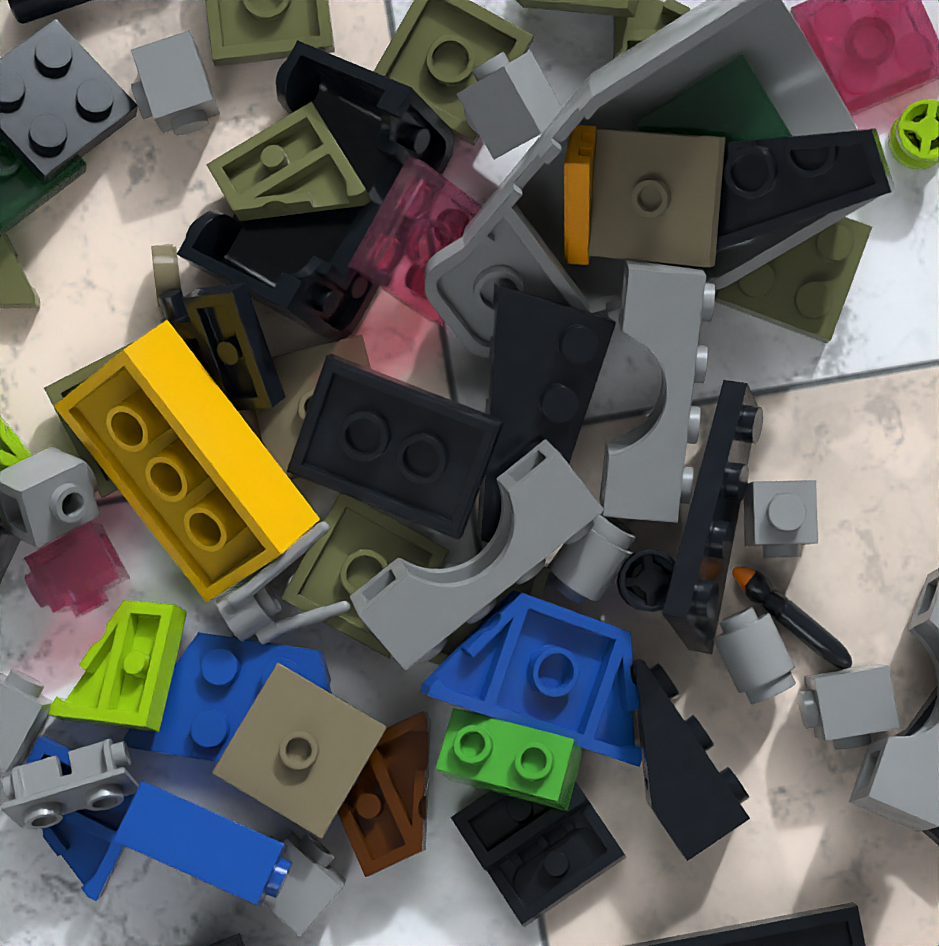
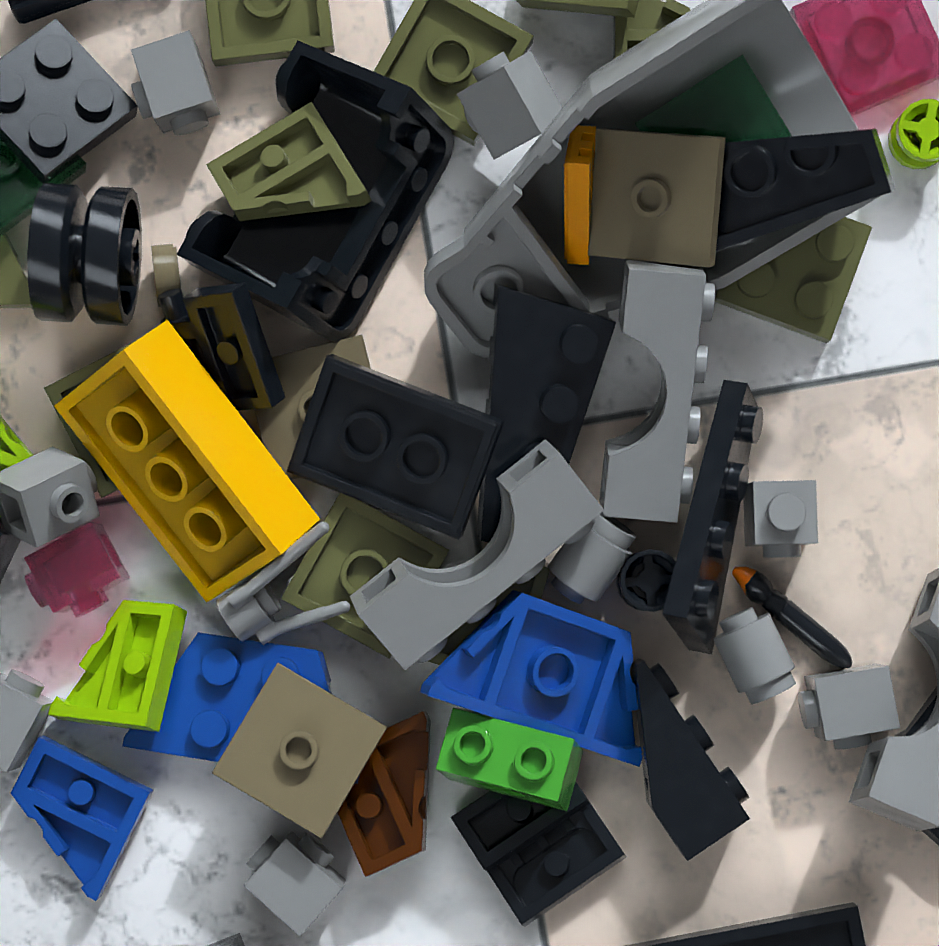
(42, 795): light grey hinge -> none
(84, 254): none -> black wheel
(204, 844): blue slope -> none
(410, 227): clear pink plate -> none

